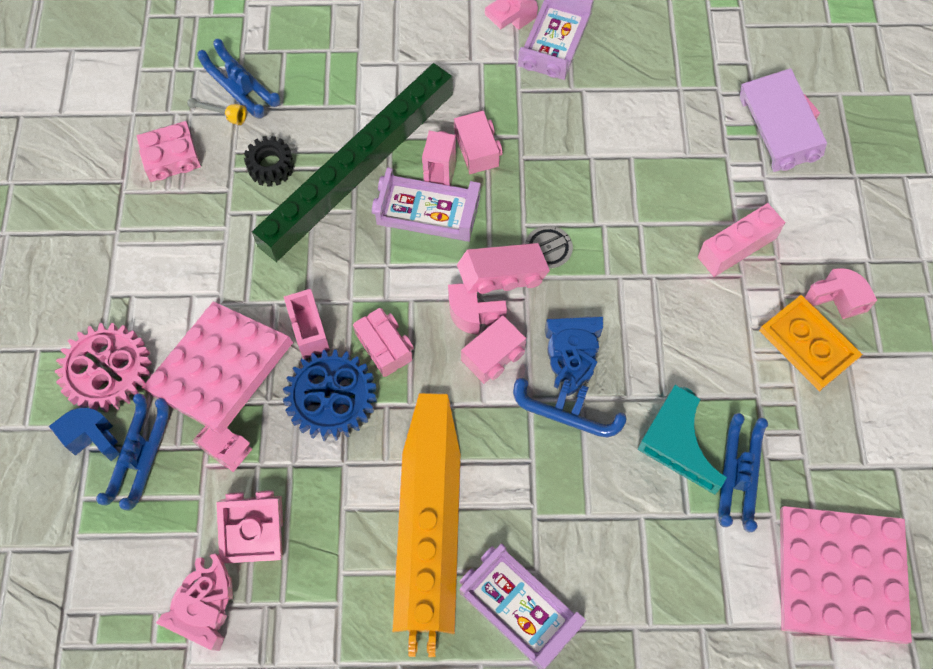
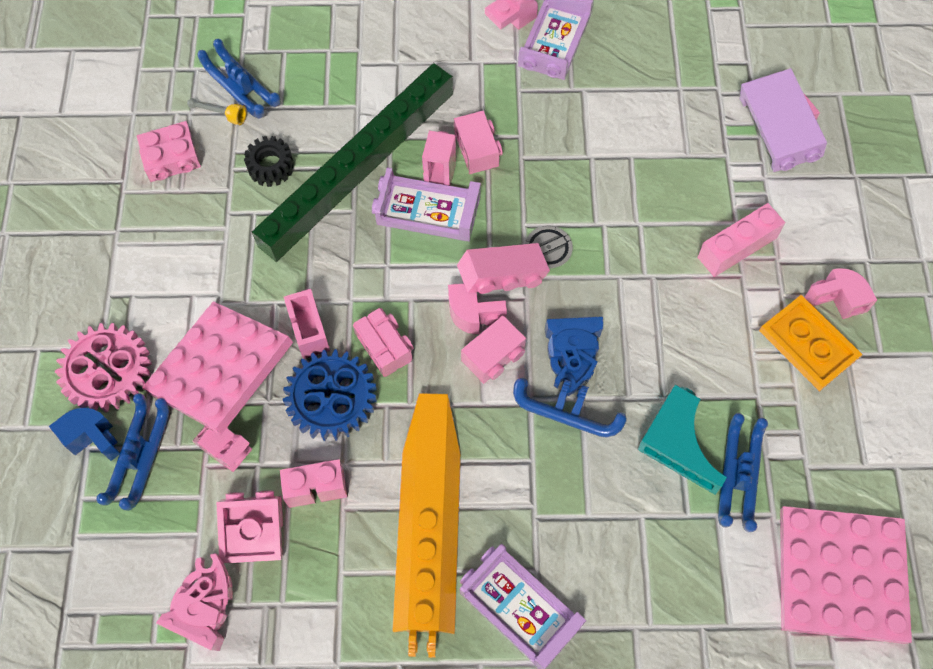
(324, 477): none -> bright pink piece

